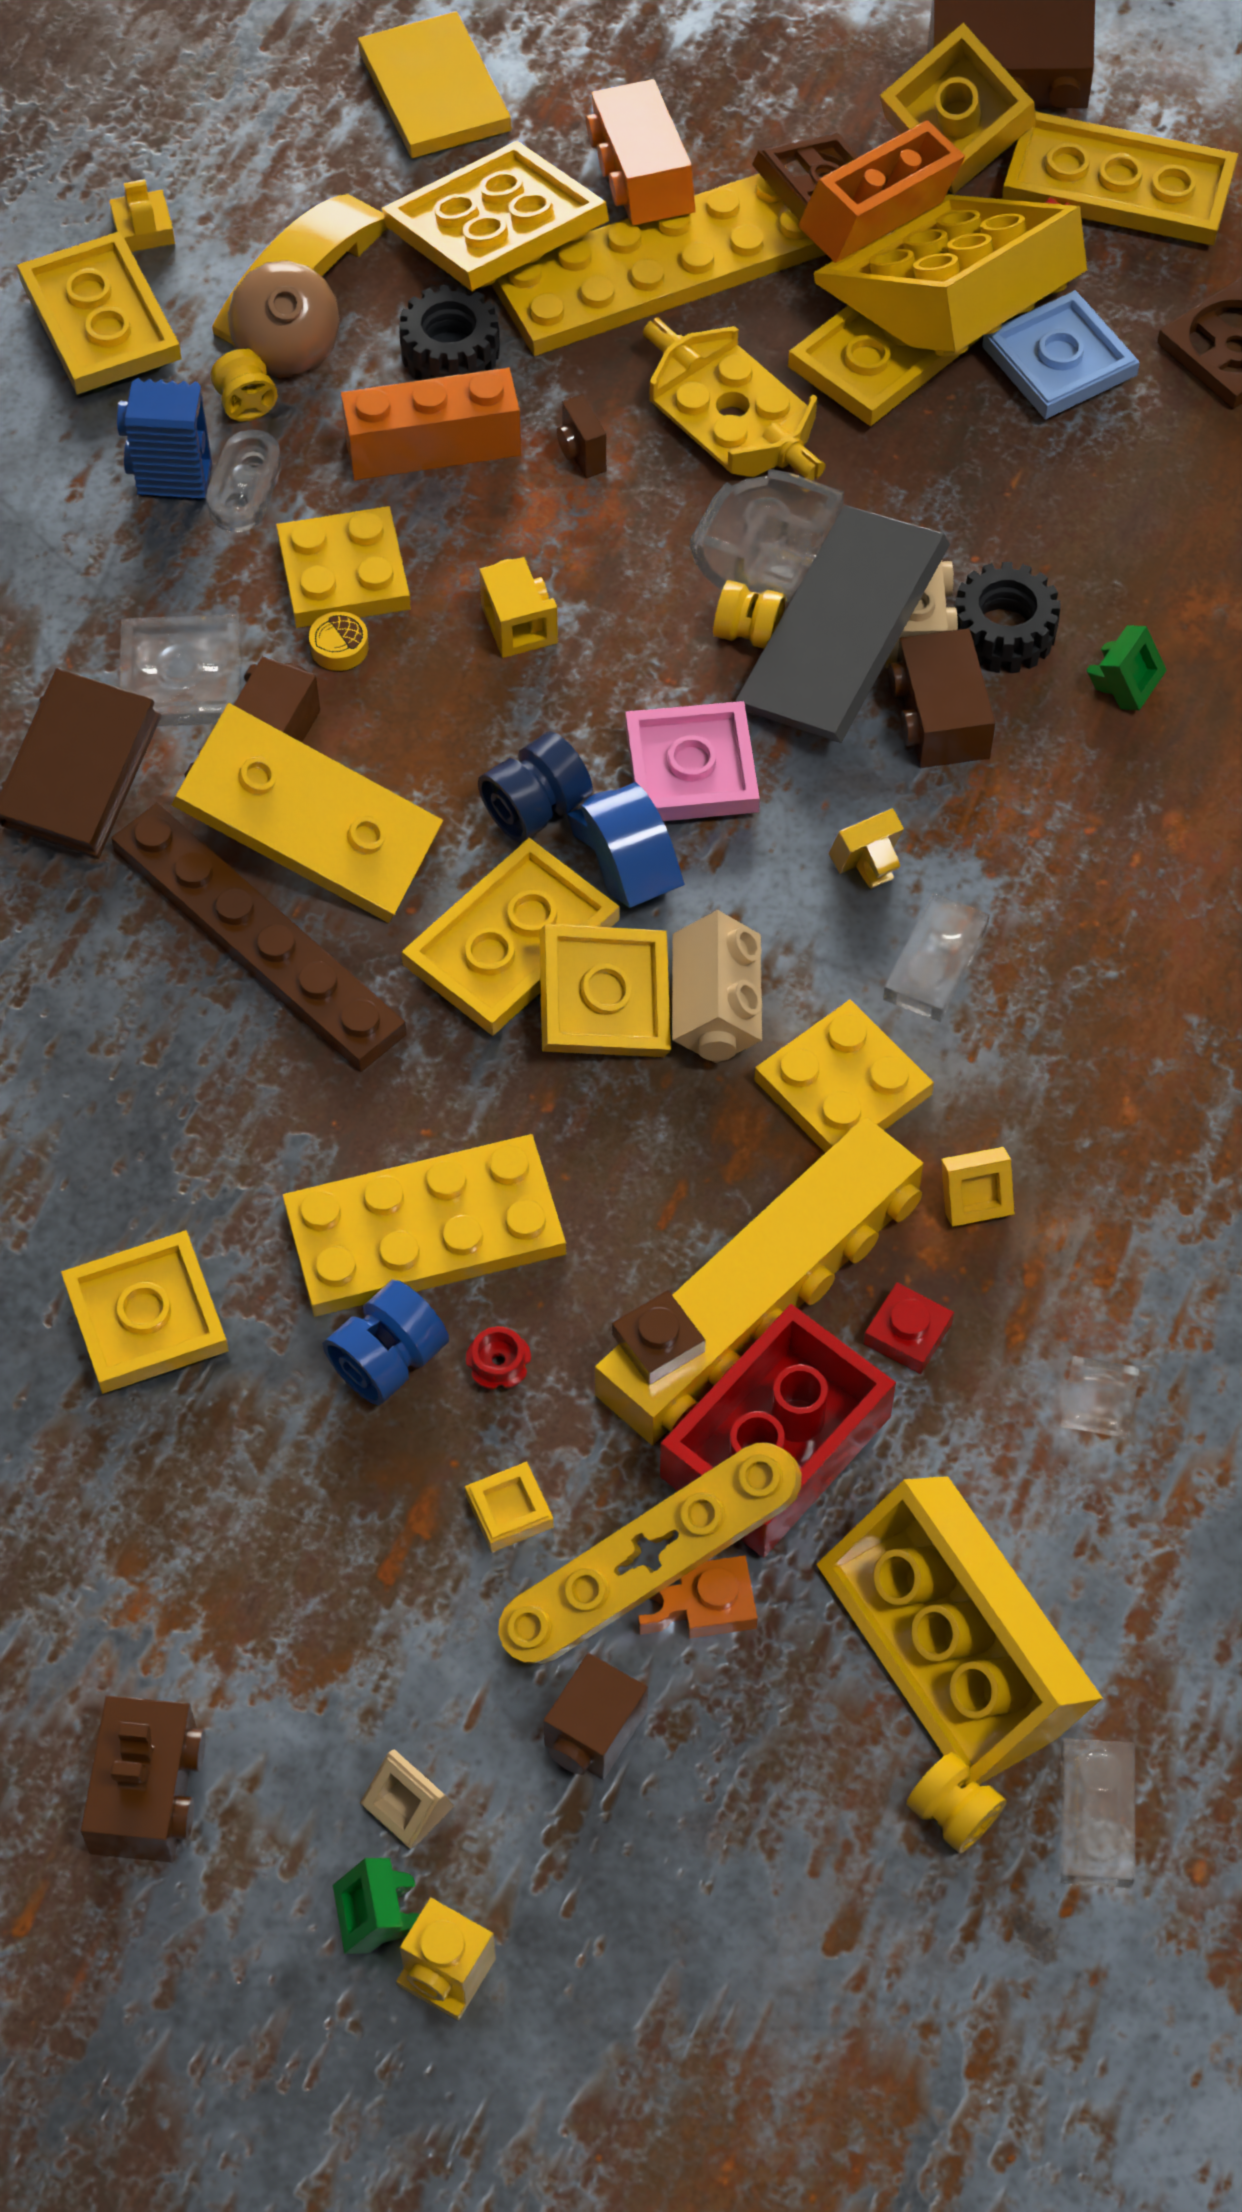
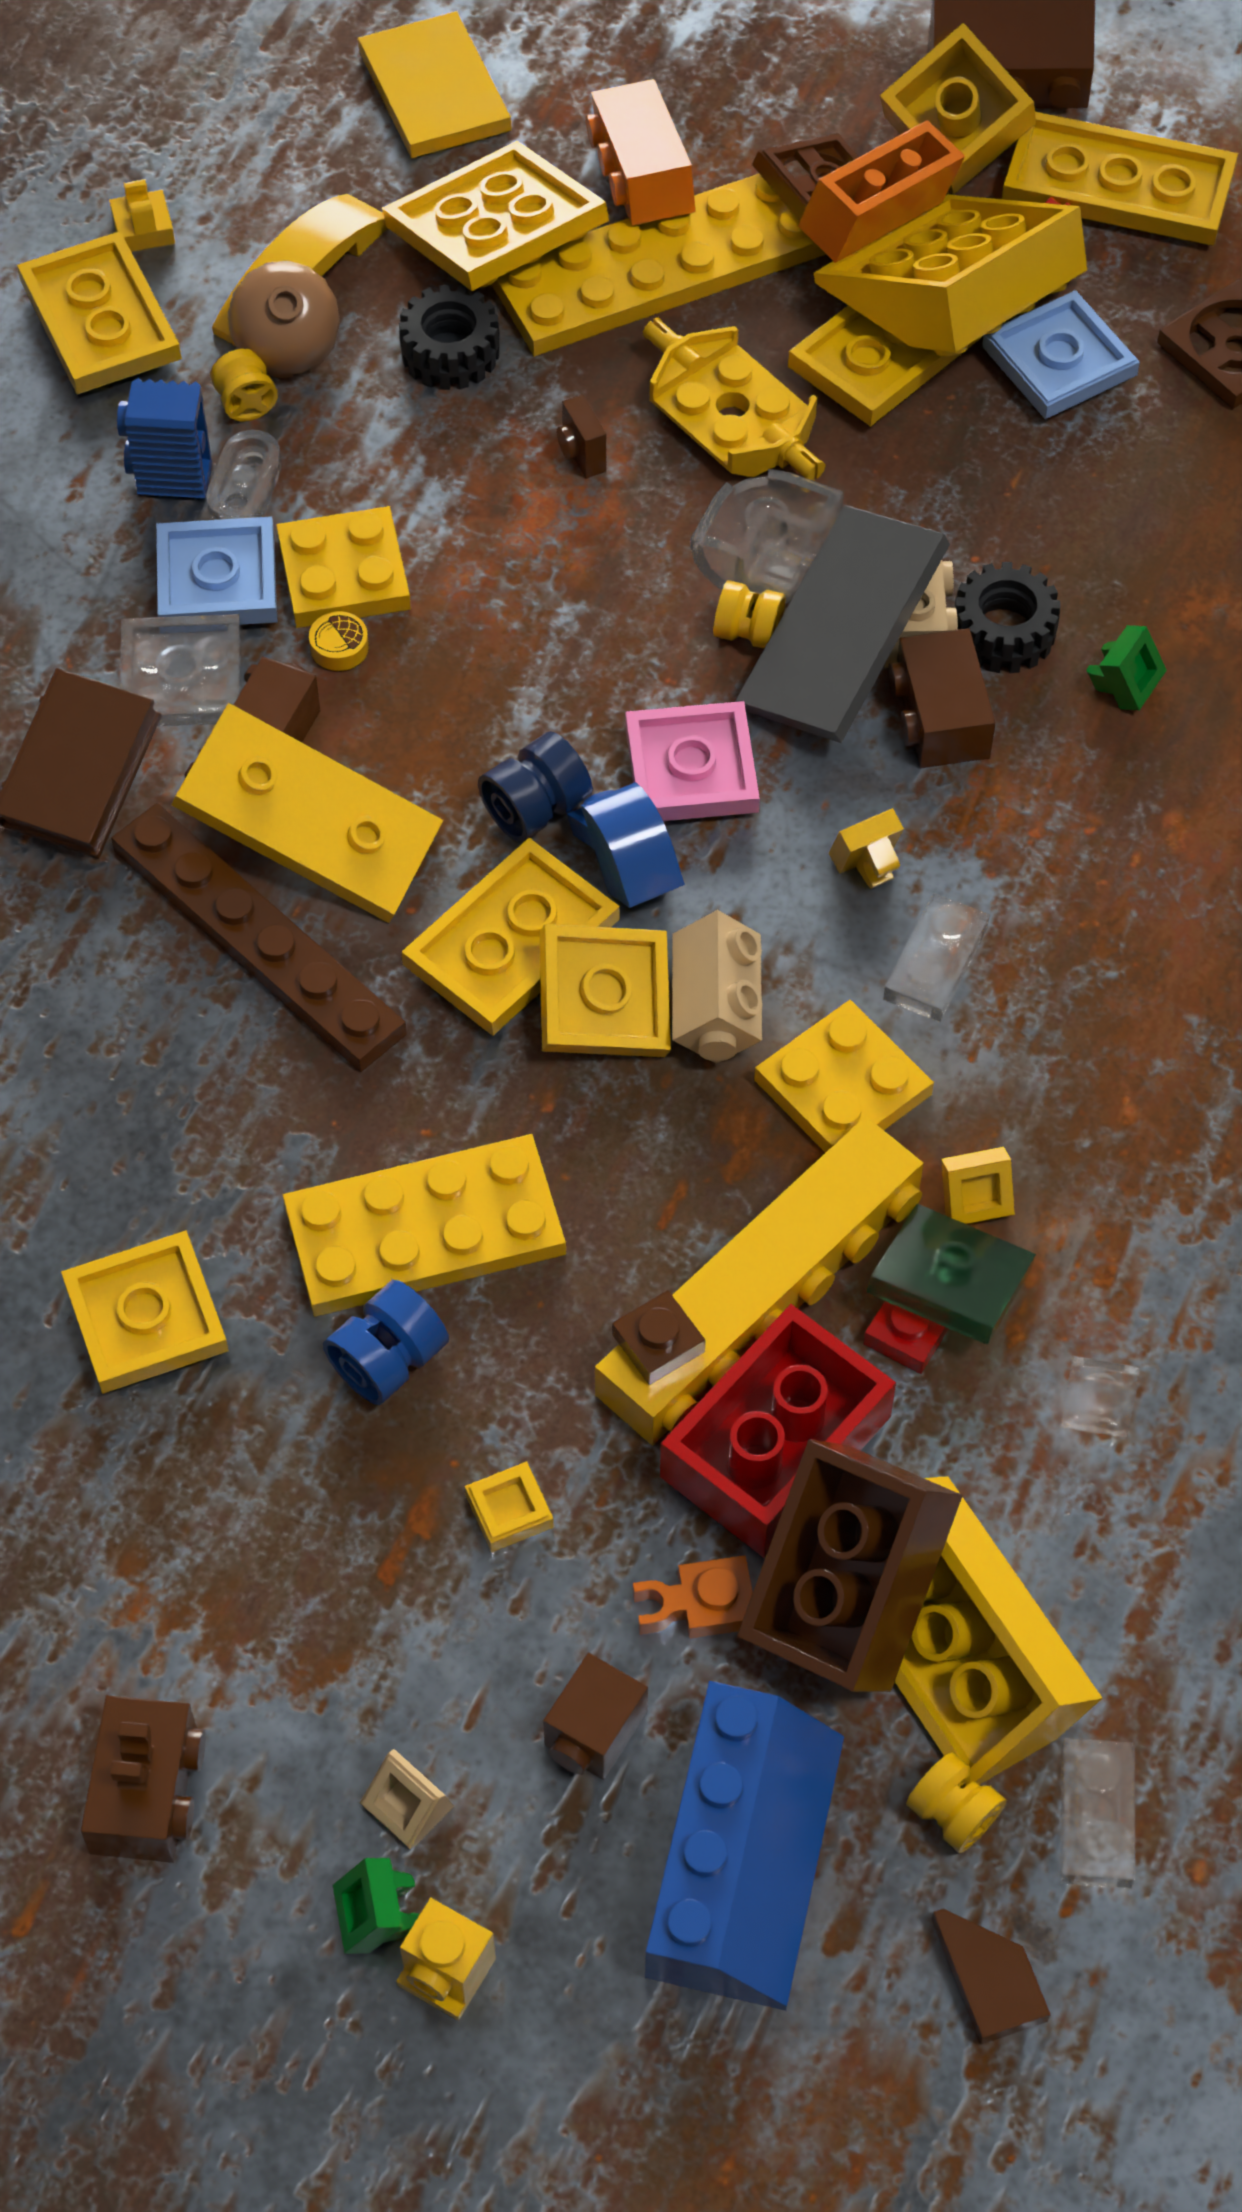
(217, 569): none -> light blue plate
(431, 423): orange brick -> none
(493, 1343): red plate -> none
(517, 607): yellow brick -> none
(706, 1514): yellow piece -> none
(744, 1848): none -> blue slope
(849, 1566): none -> reddish brown brick
(951, 1273): none -> clear green plate
(991, 1978): none -> reddish brown tile

